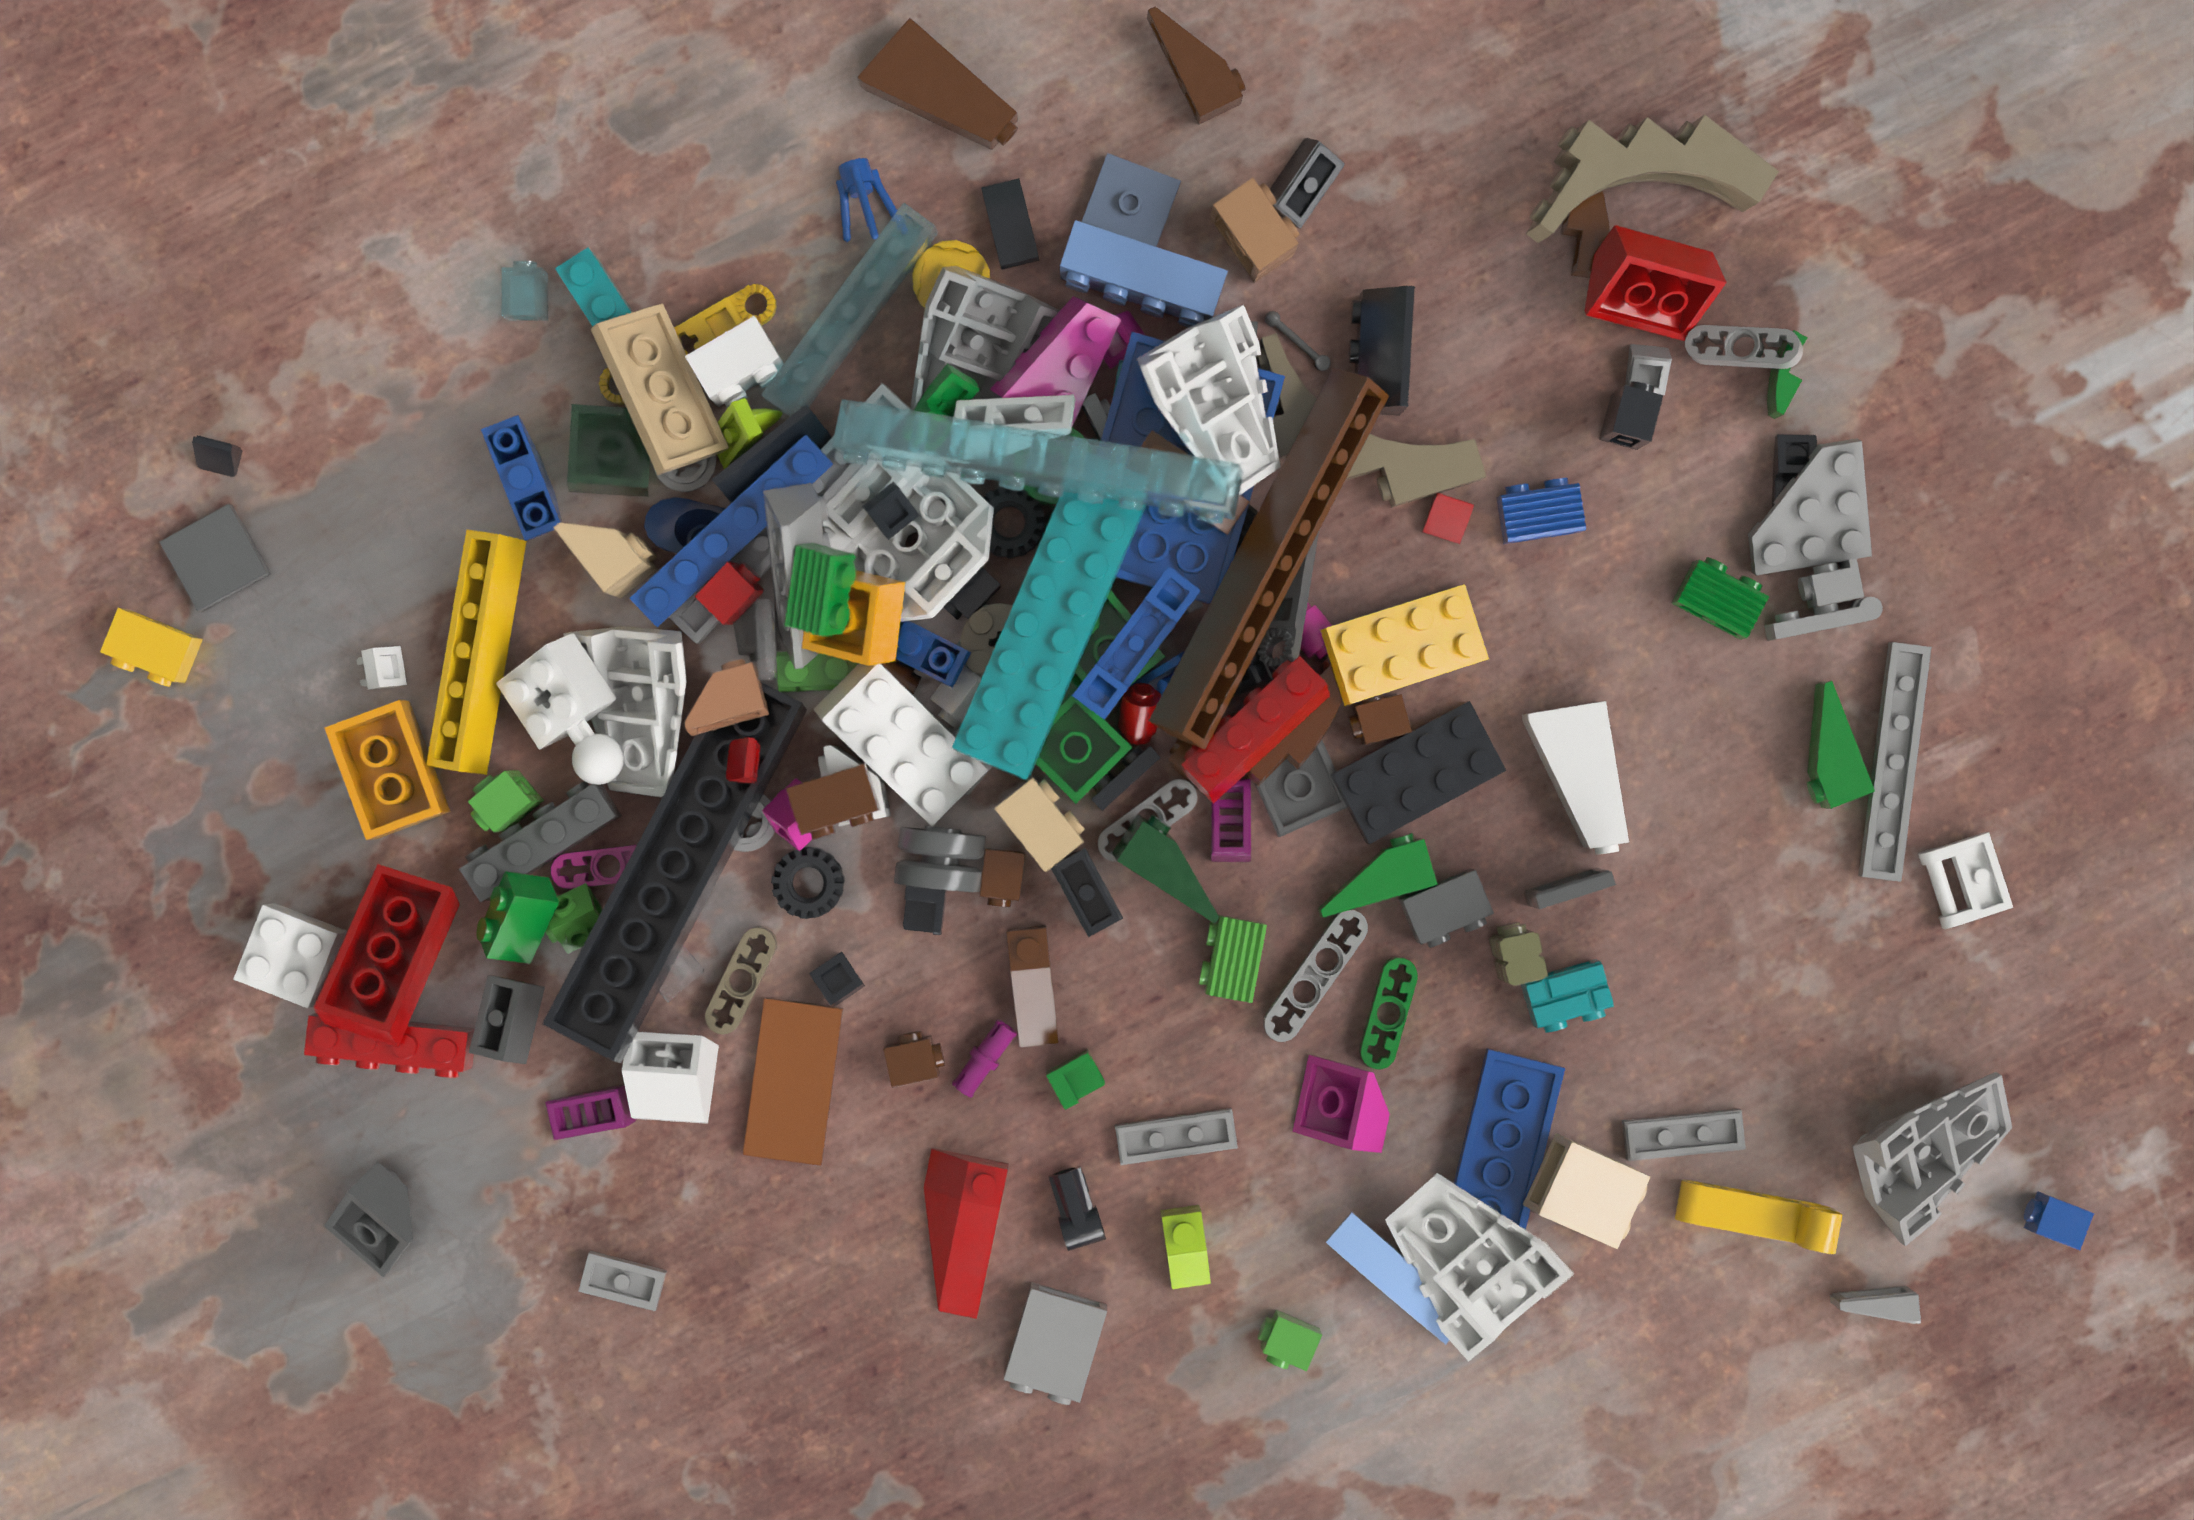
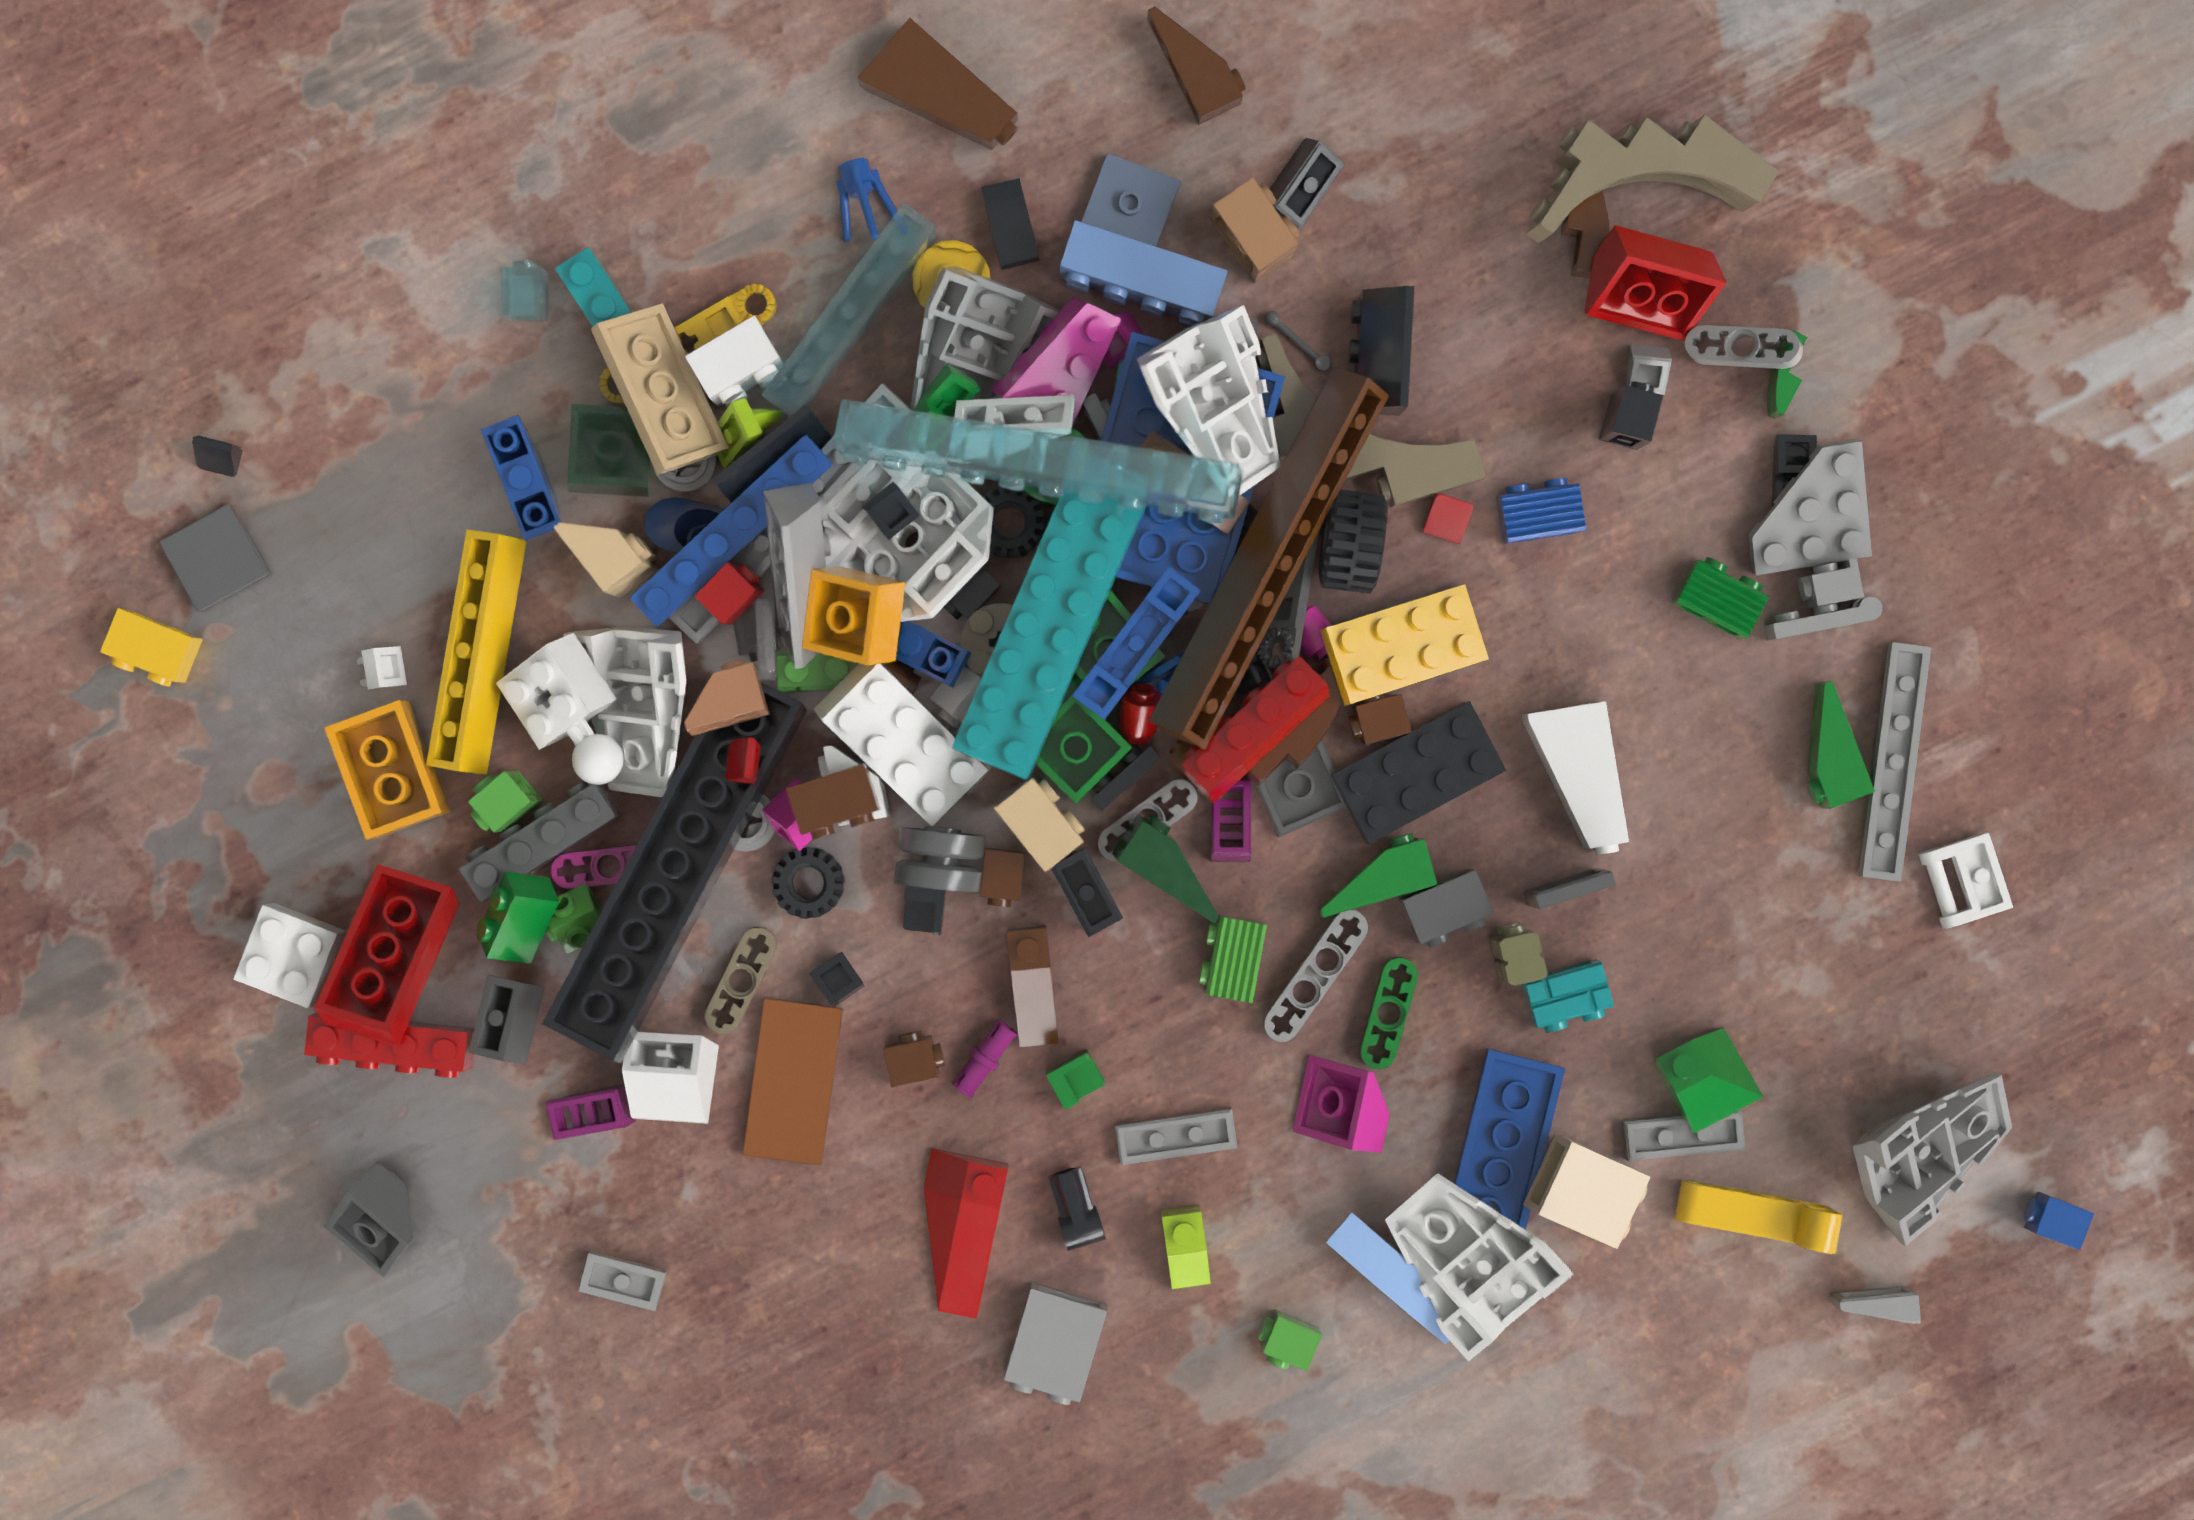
(820, 589): green brick -> none
(1353, 542): none -> black tyre
(1707, 1079): none -> green slope

